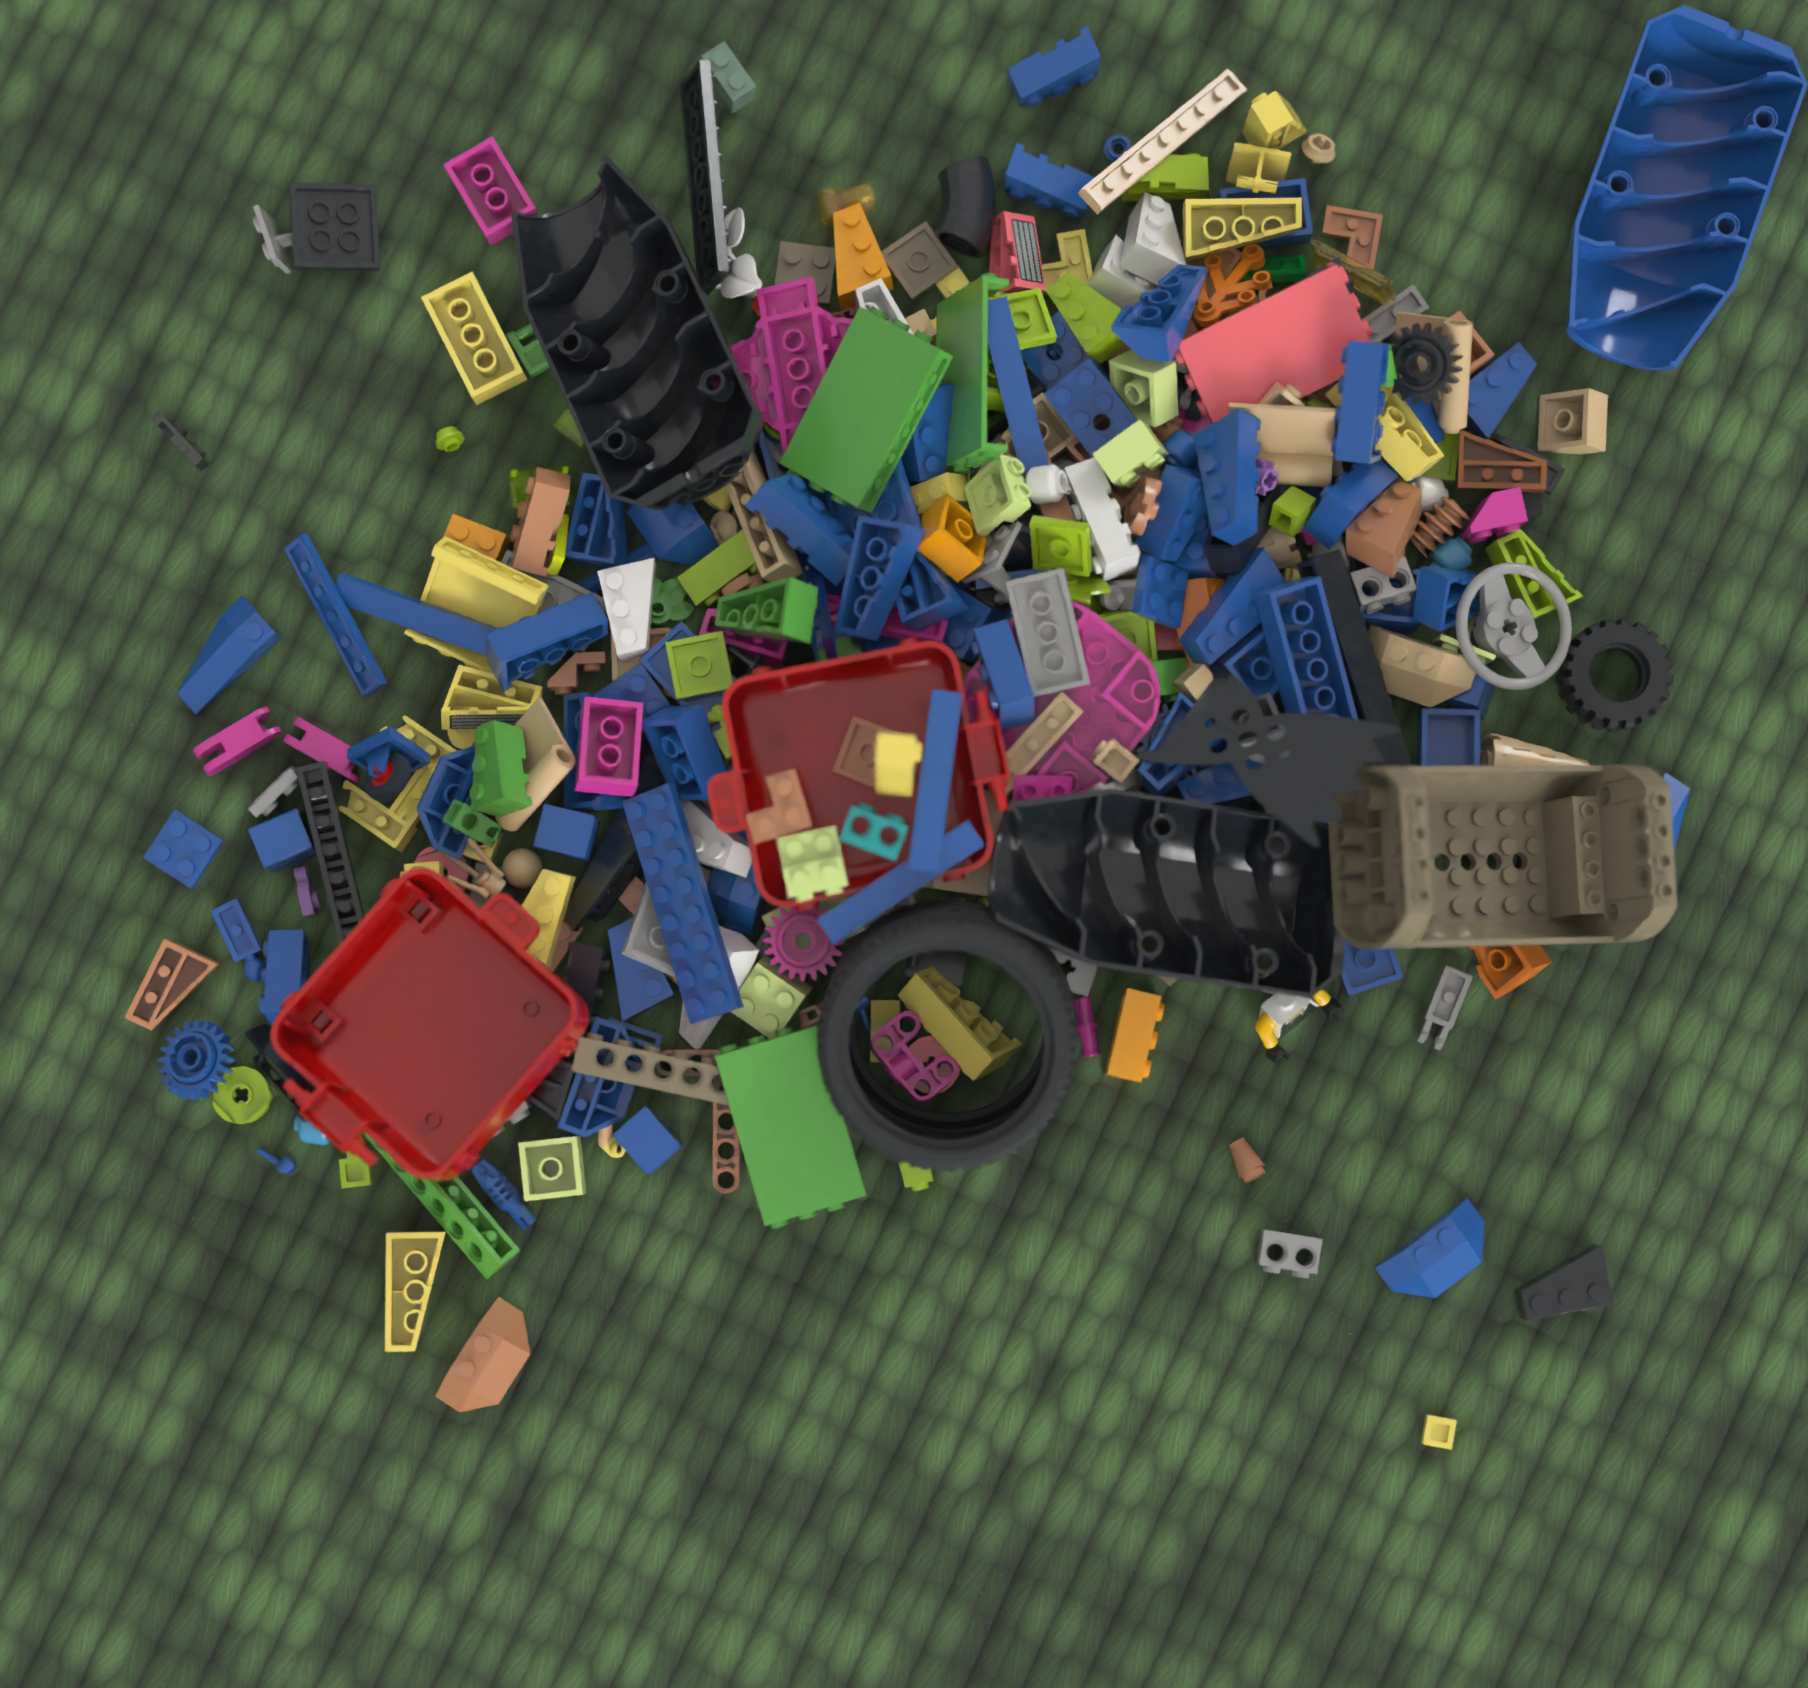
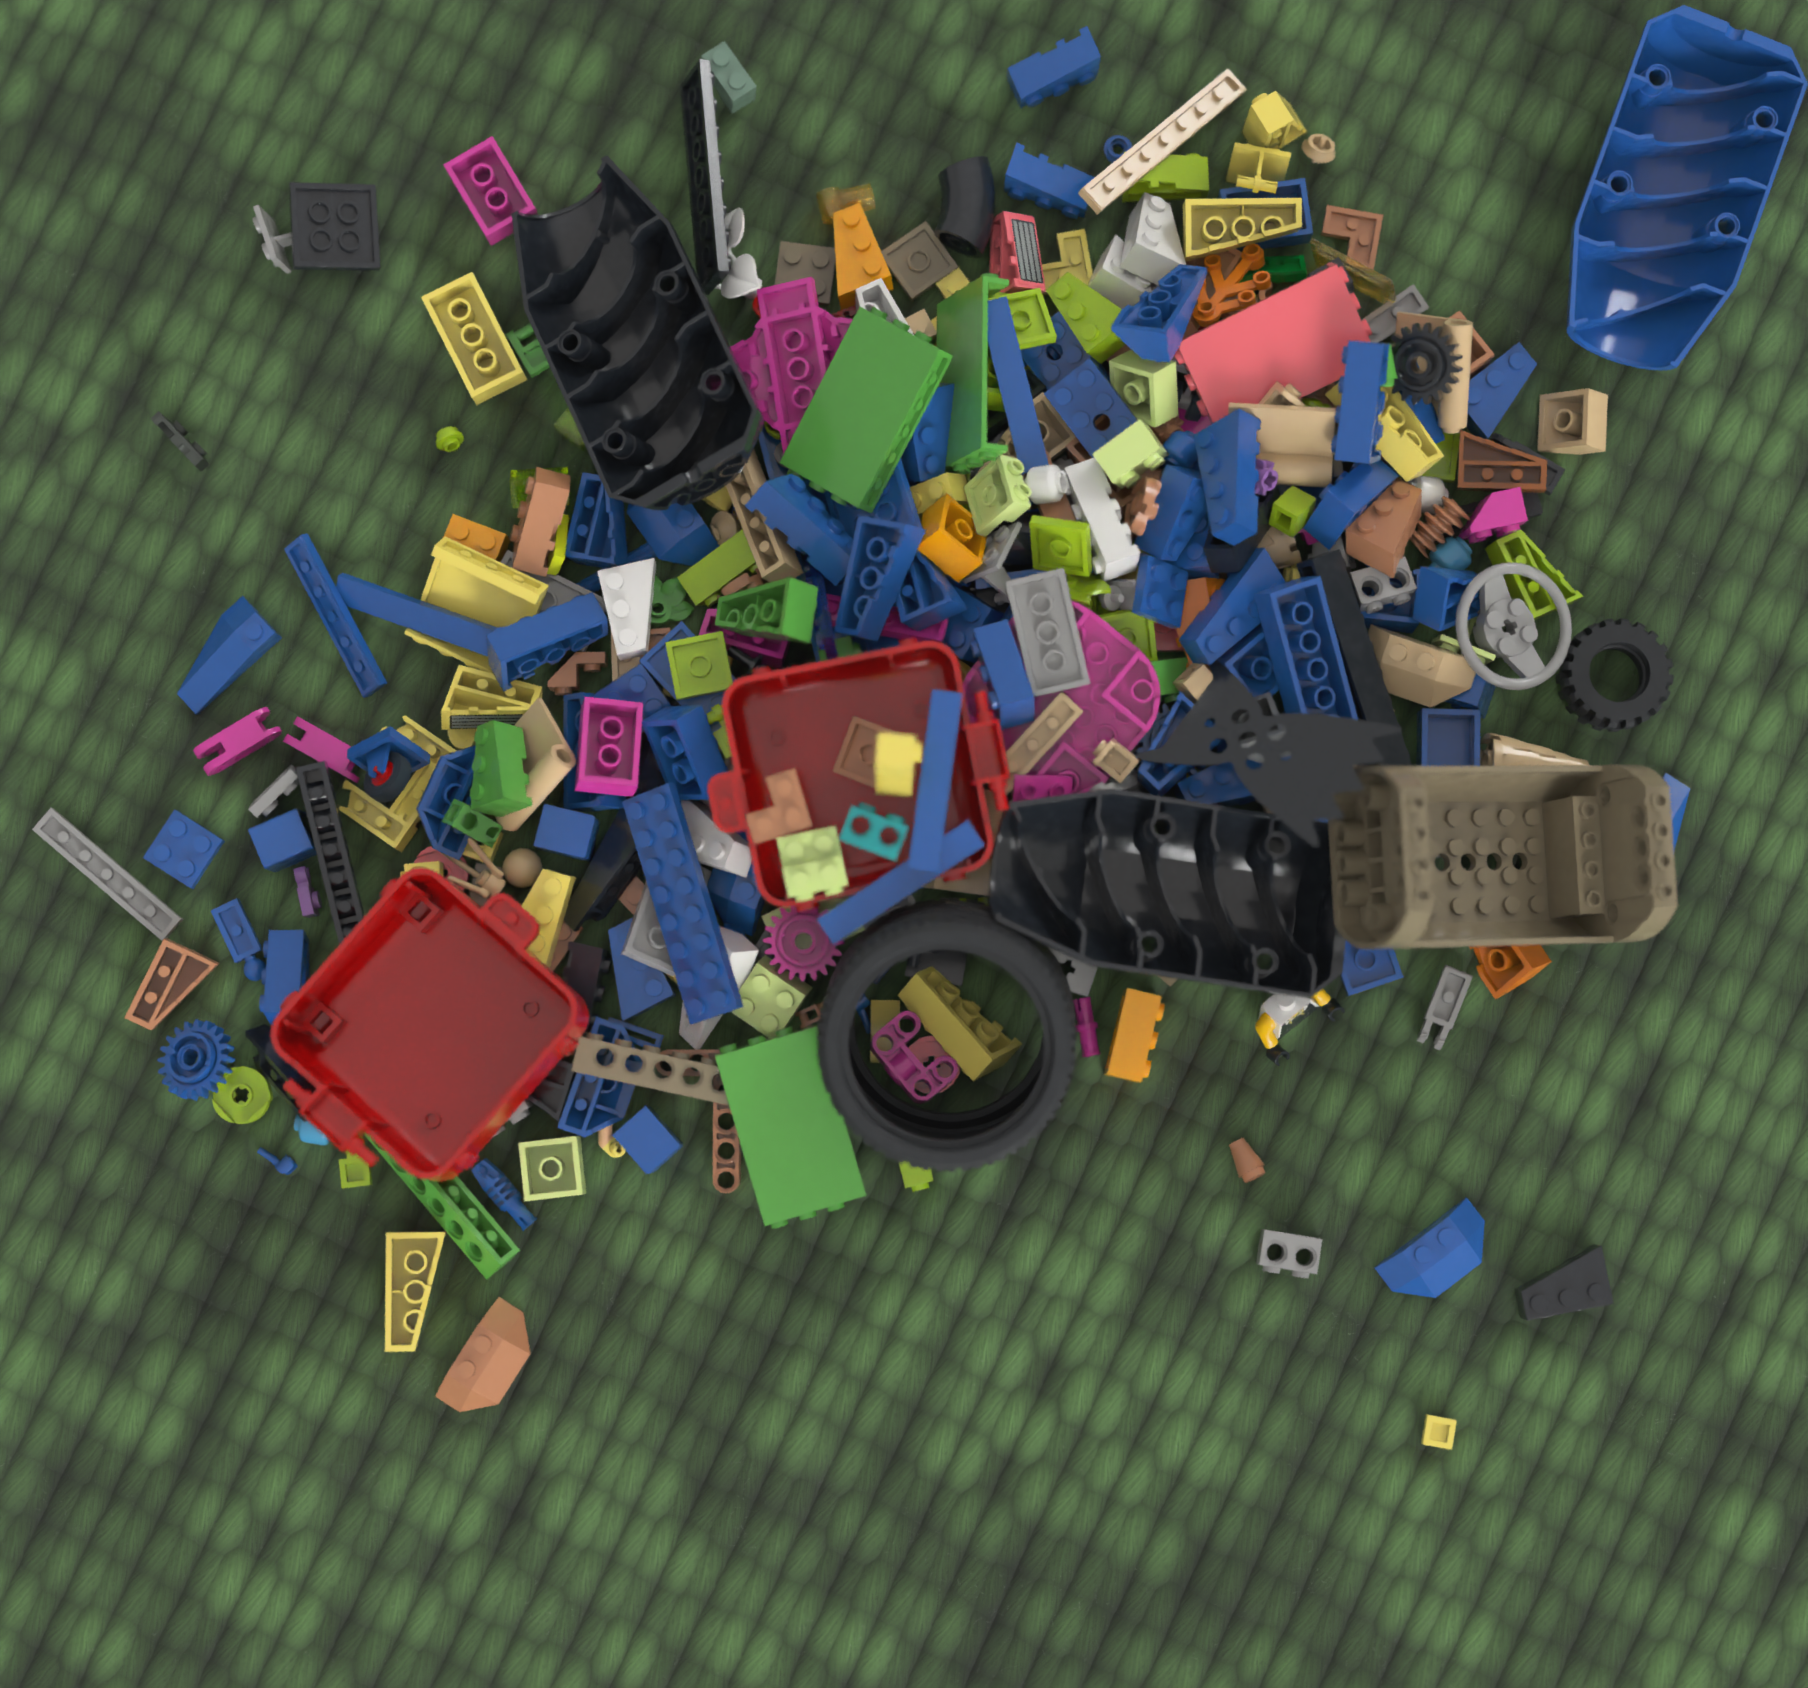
(107, 874): none -> light grey plate

